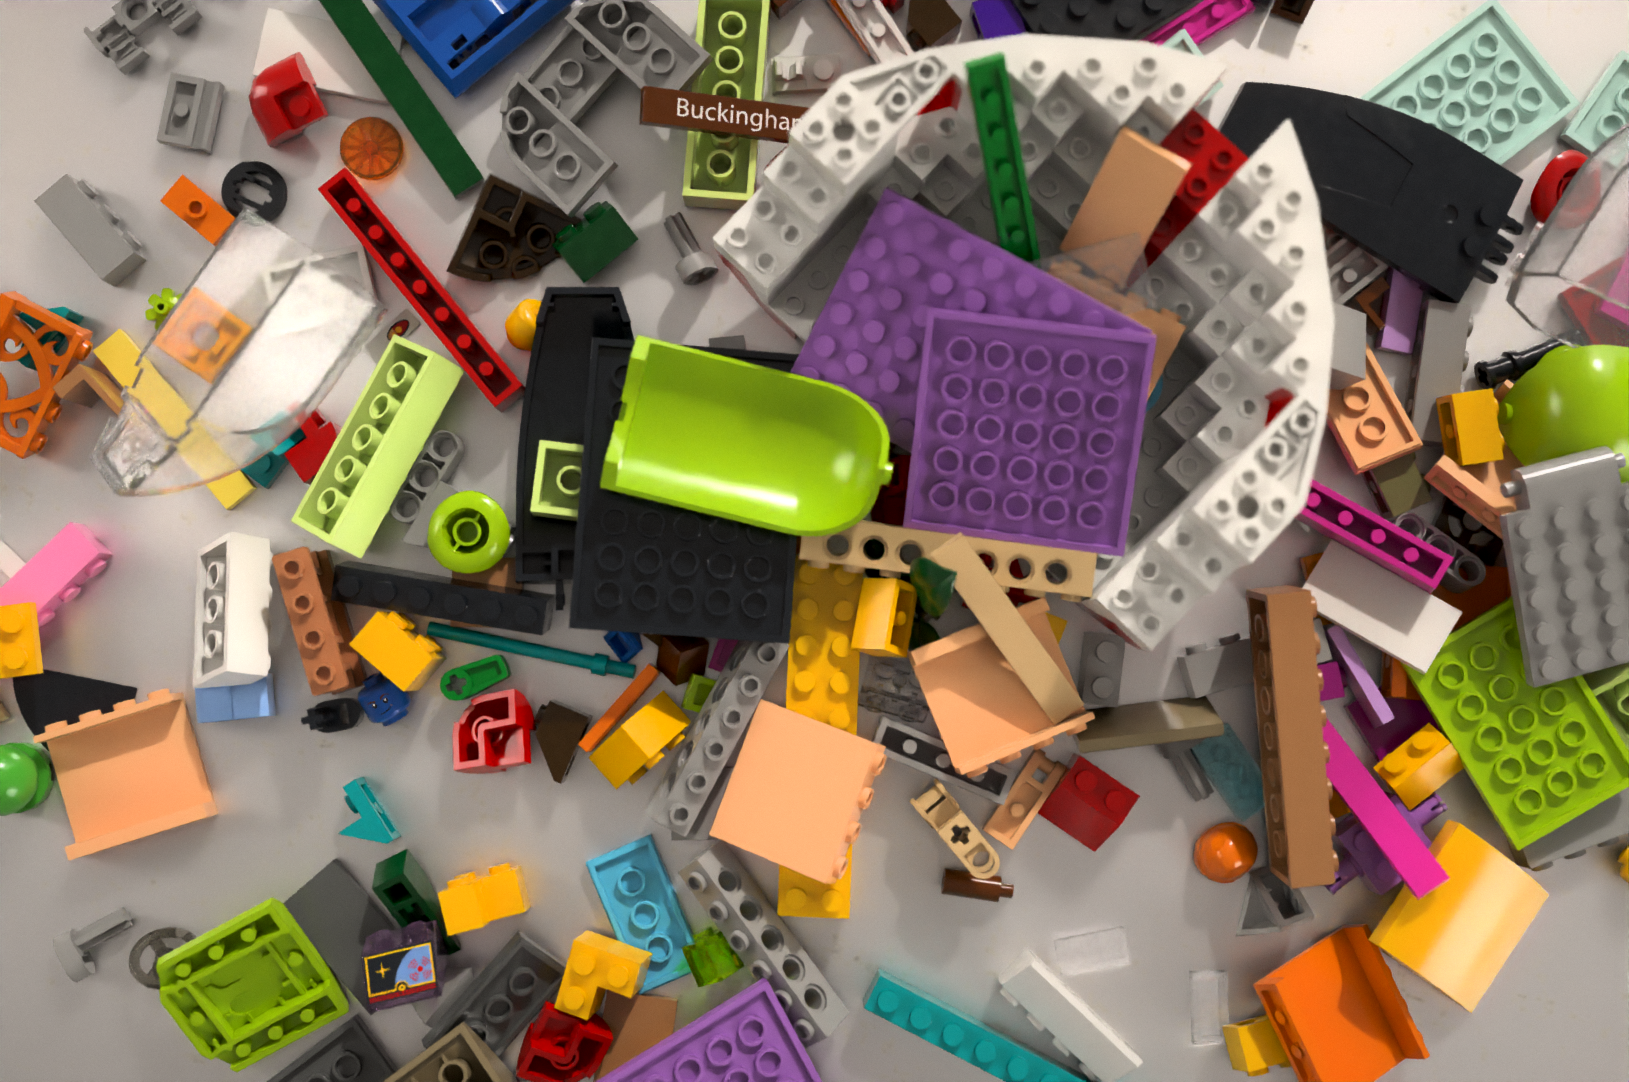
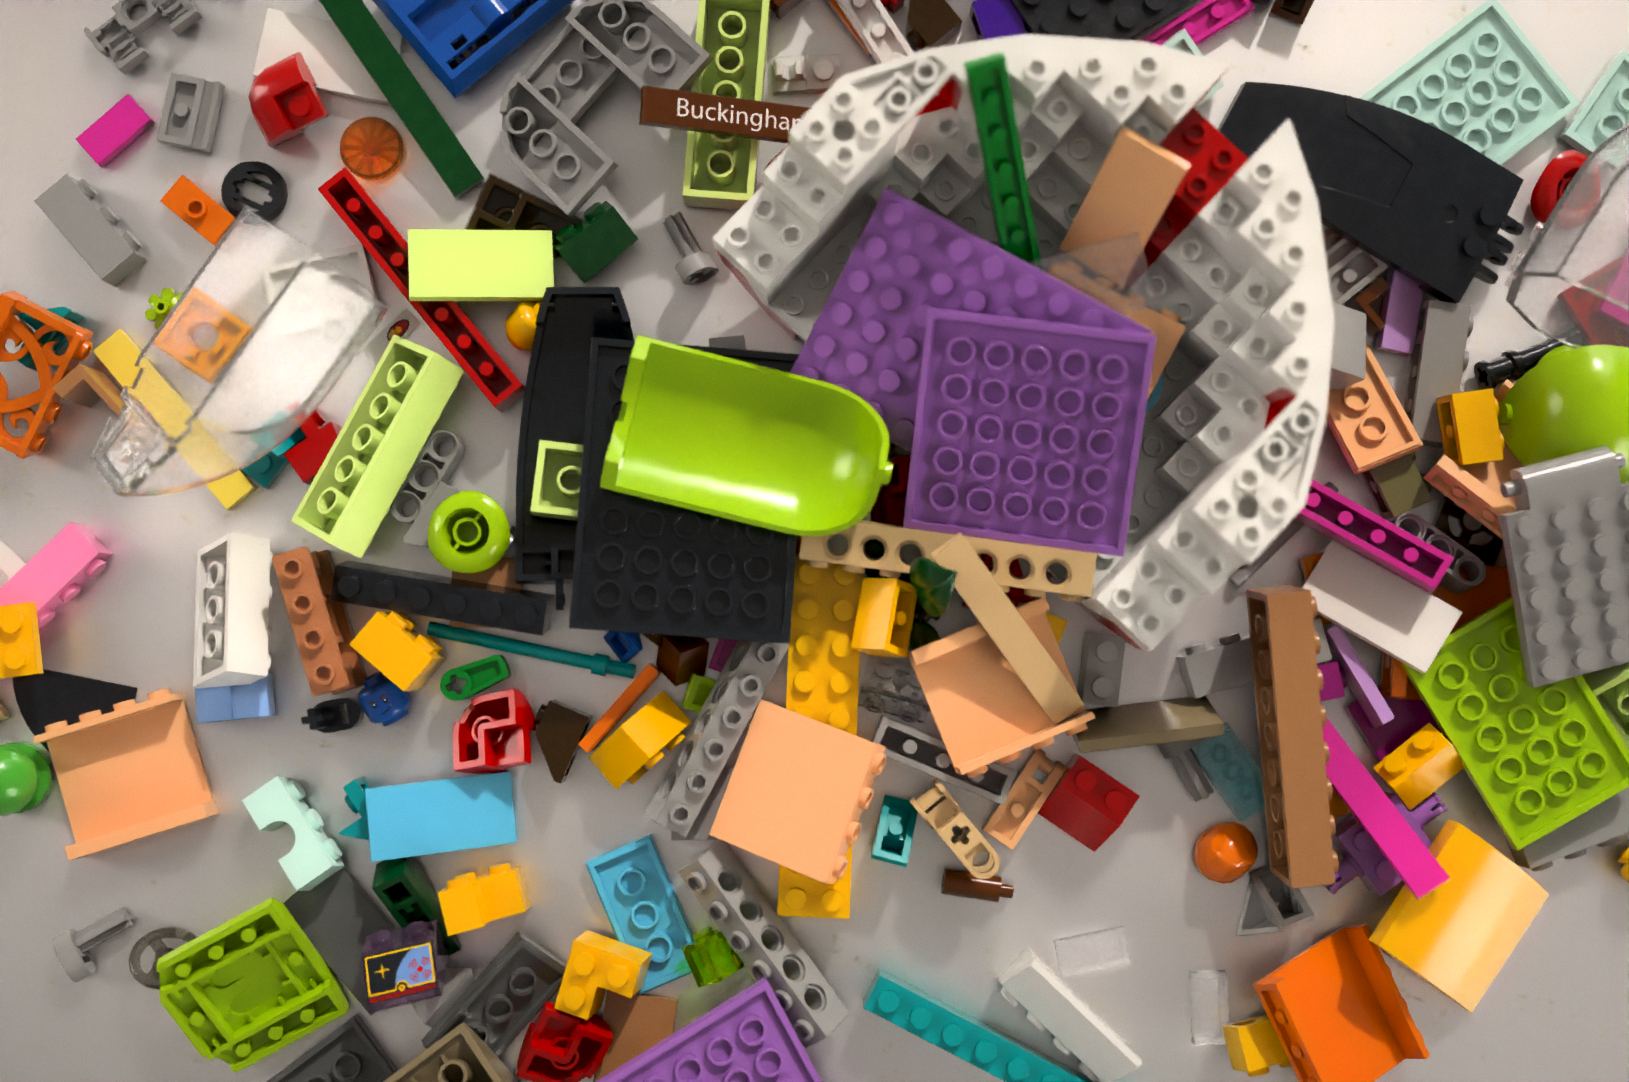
(115, 130): none -> dark pink tile
(313, 854): none -> light aqua arch
(440, 816): none -> medium azure tile
(479, 264): none -> yellowish green tile
(894, 831): none -> teal slope
(1291, 528): none -> light grey bar

